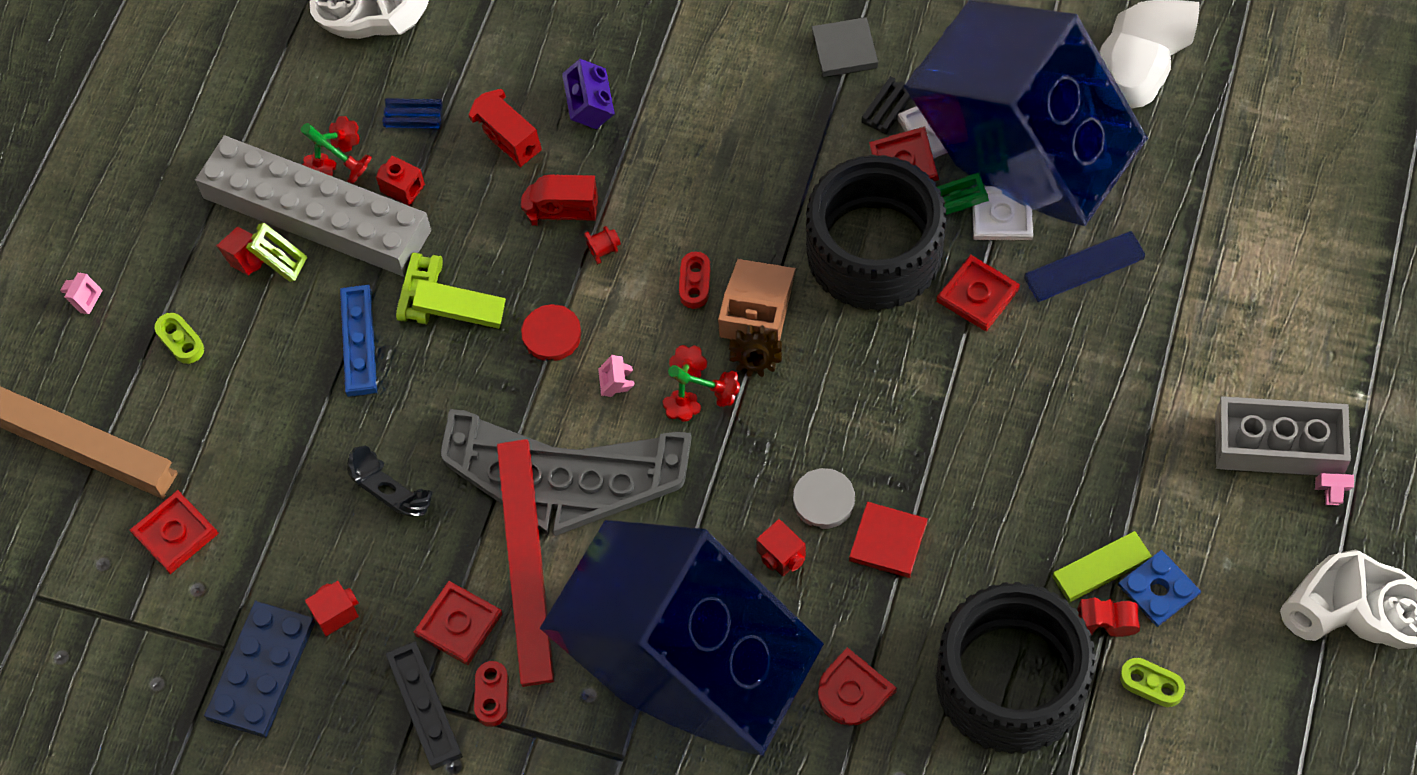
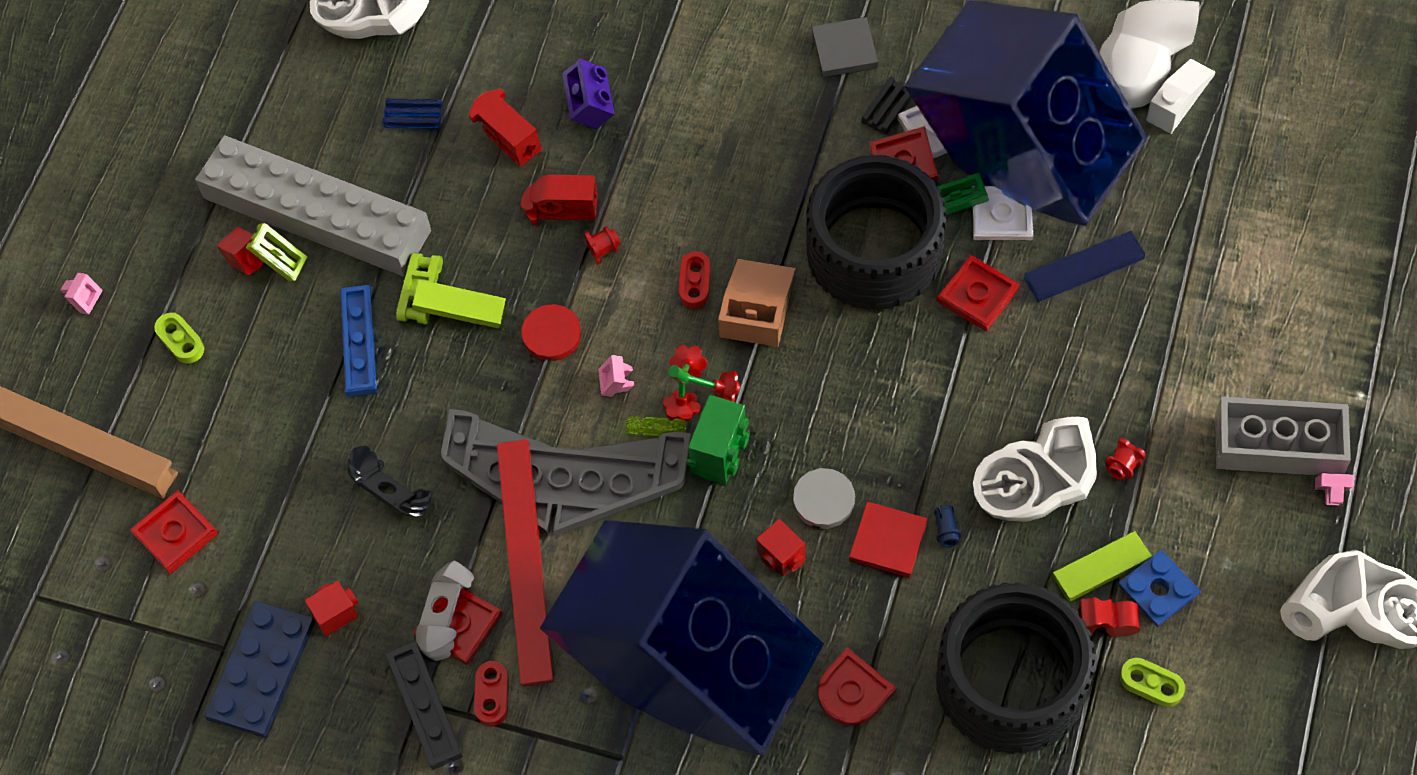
(342, 135): red plant -> none
(400, 180): red brick -> none
(433, 631): none -> light grey piece
(653, 425): none -> clear neon green axle
(718, 440): none -> green brick
(755, 350): dark brown gear -> none
(947, 534): none -> dark blue pin
(1037, 477): none -> white piece
(1124, 460): none -> red brick
(1178, 95): none -> white slope

